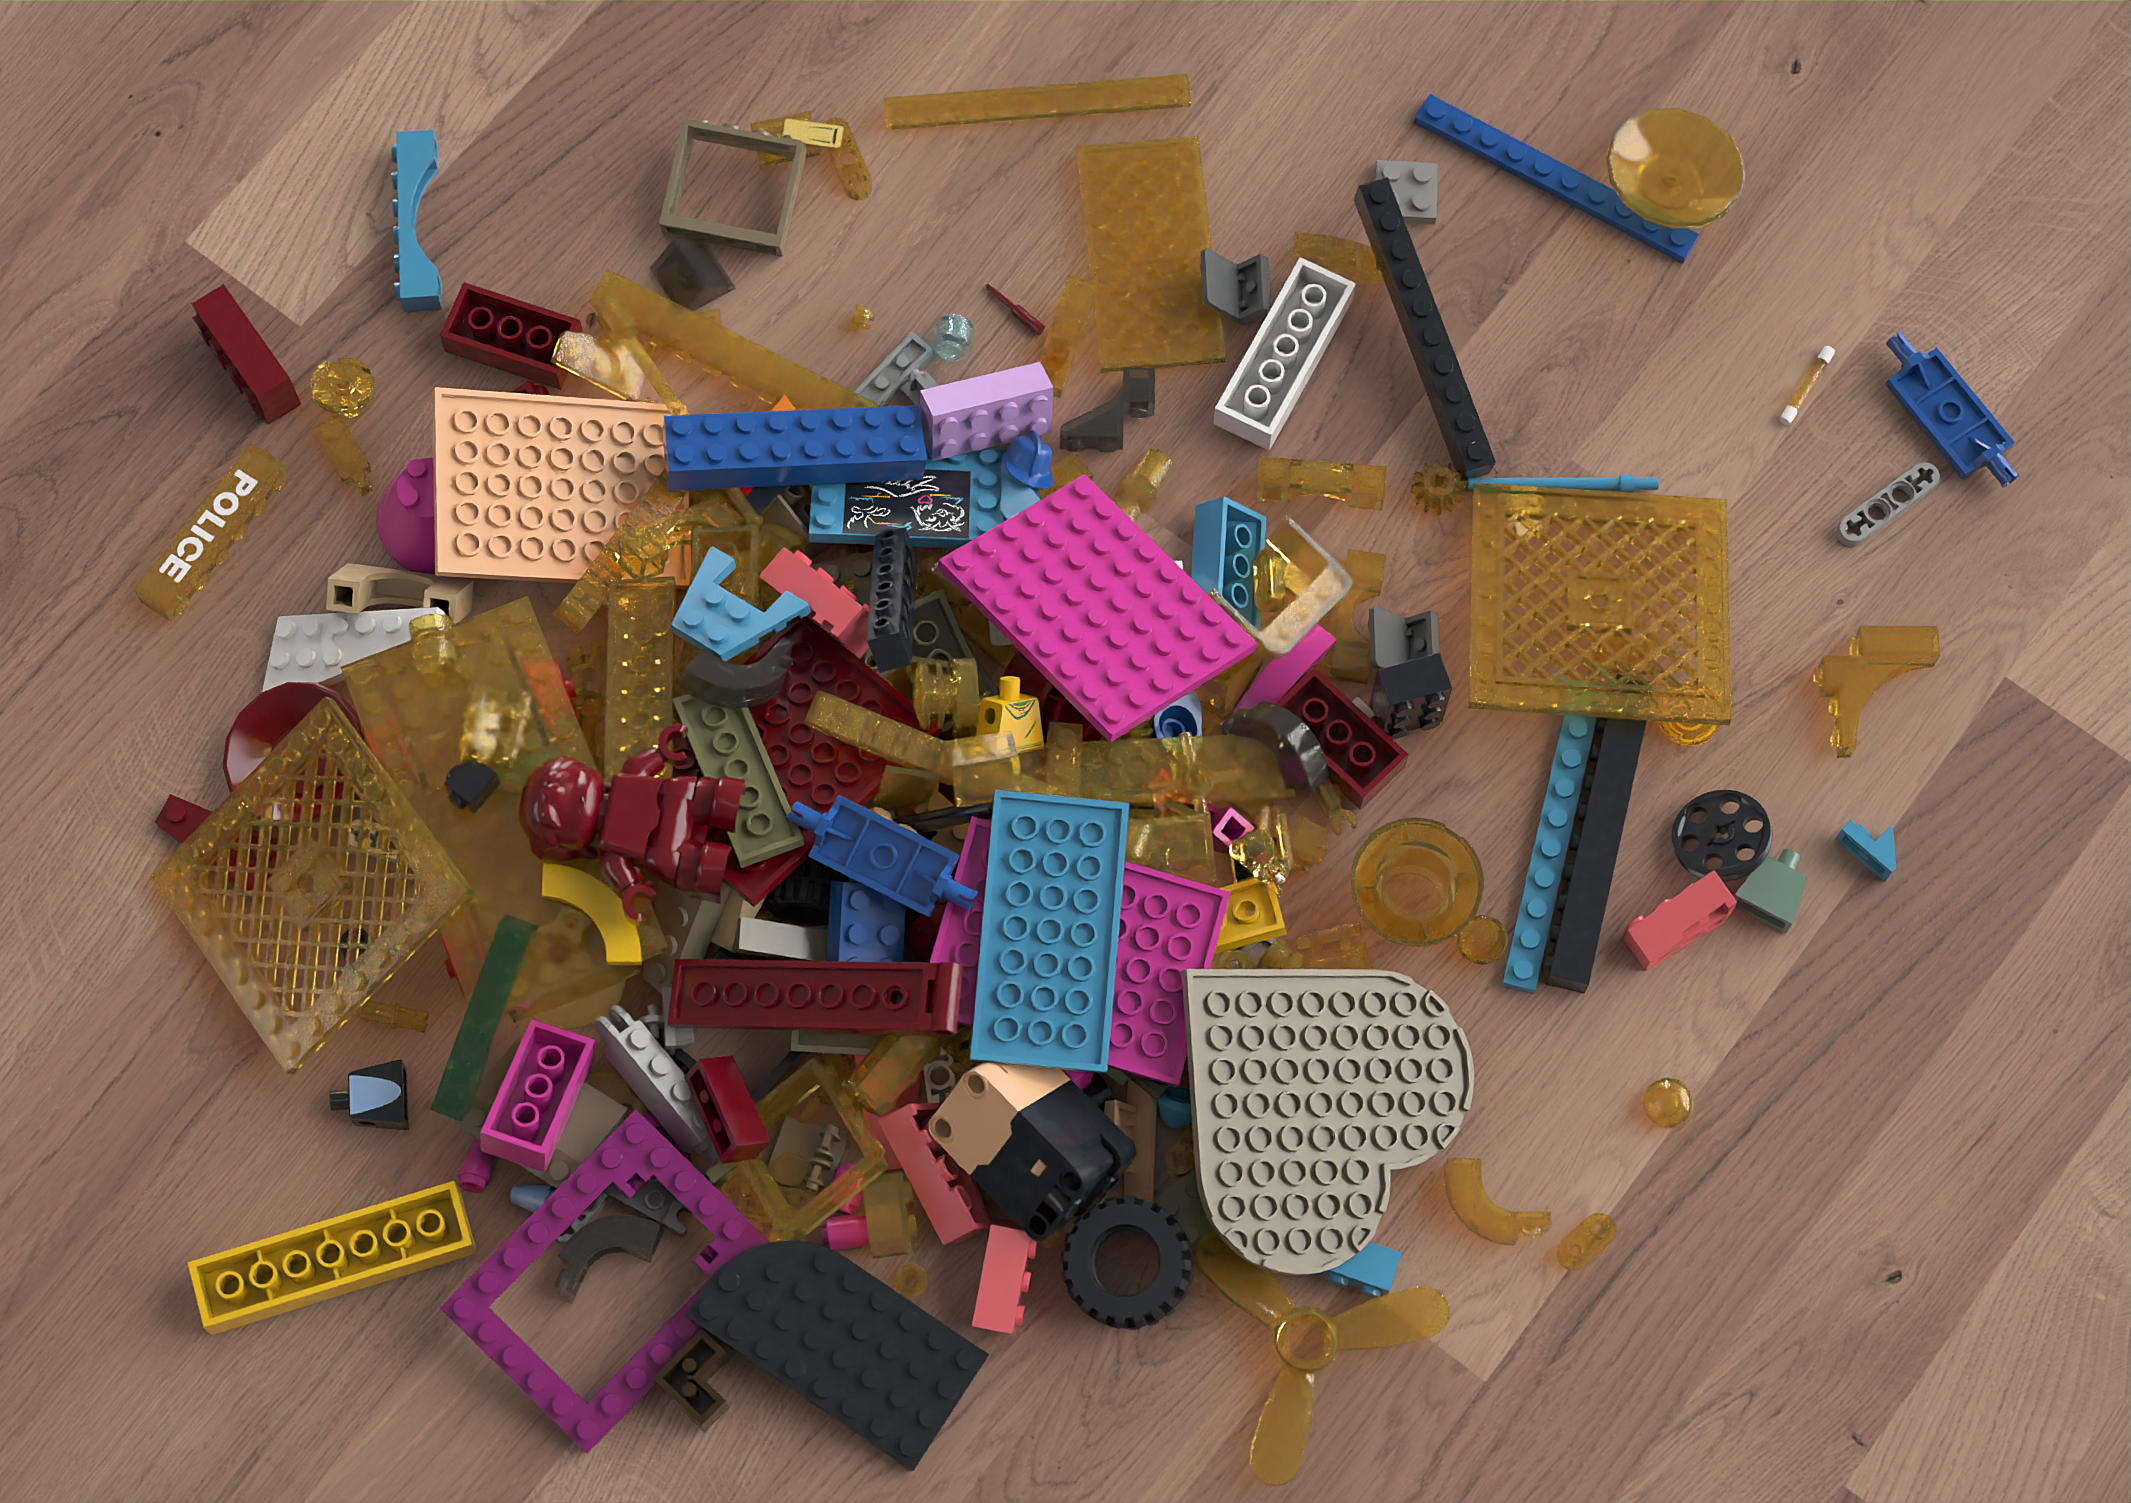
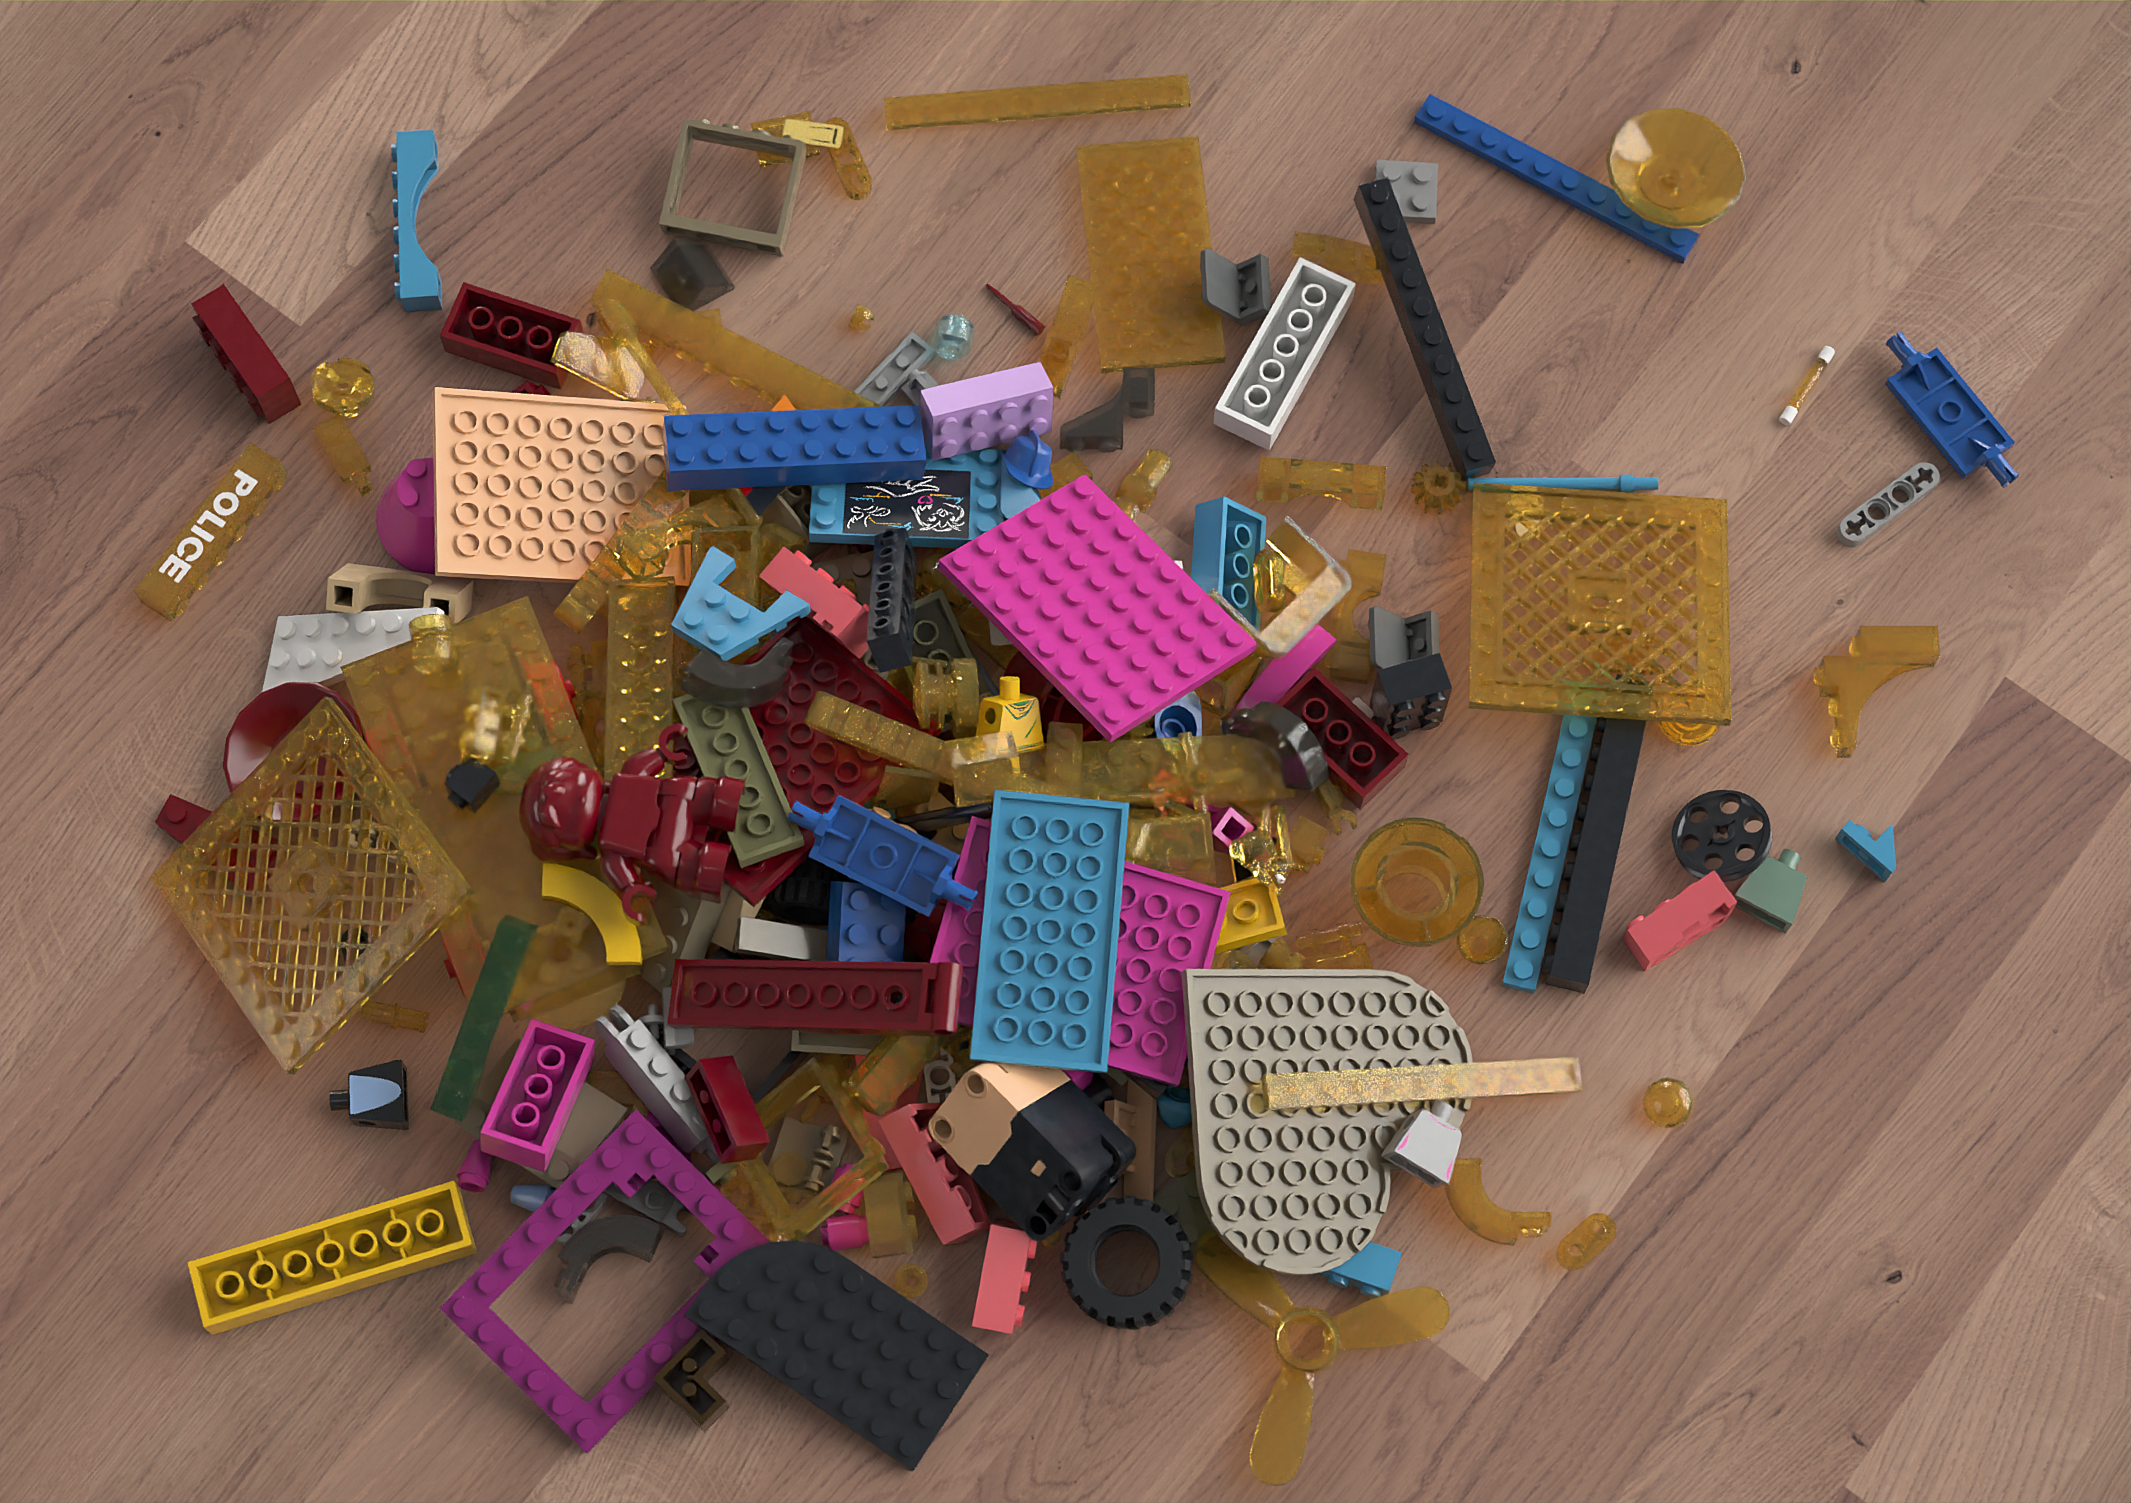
(1420, 1083): none -> clear yellow plate
(1426, 1145): none -> torso

